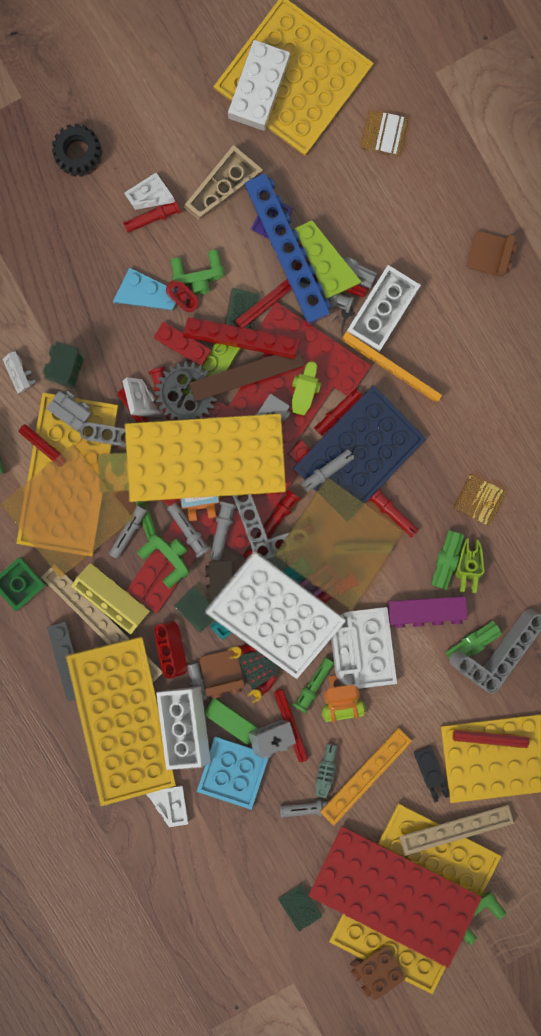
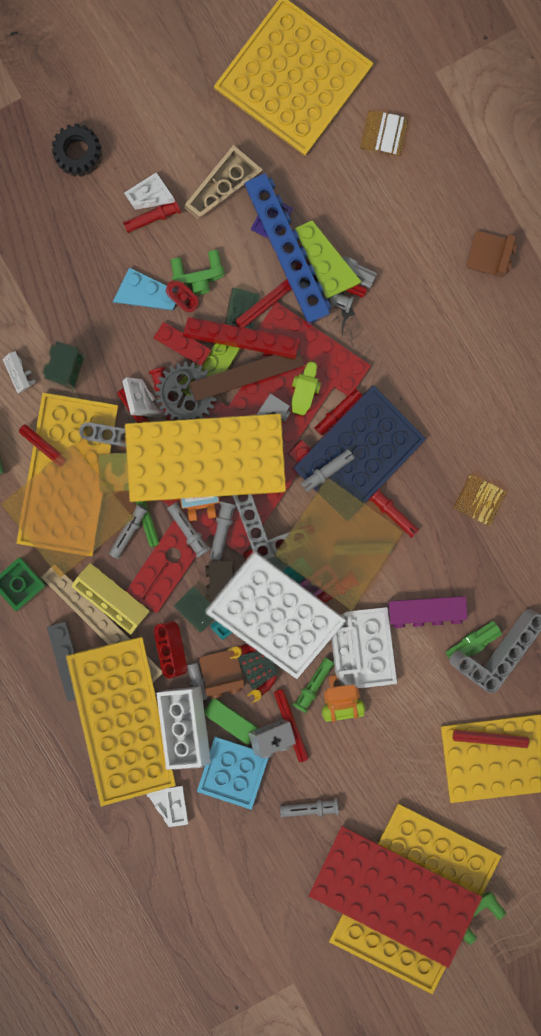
(69, 410): light grey brick -> none
(172, 552): bright green connector -> none
(259, 85): white brick -> none
(283, 508): red pin -> none
(300, 907): clear green plate -> none
(326, 771): sand green hinge -> none
(365, 776): light orange tile -> none
(378, 973): dark orange bracket -> none
(383, 308): white brick -> none
(391, 367): light orange tile -> none
(431, 771): black hinge -> none
(447, 560): bright green piece -> none
(456, 830): tan tile -> none
(470, 566): lime hinge -> none

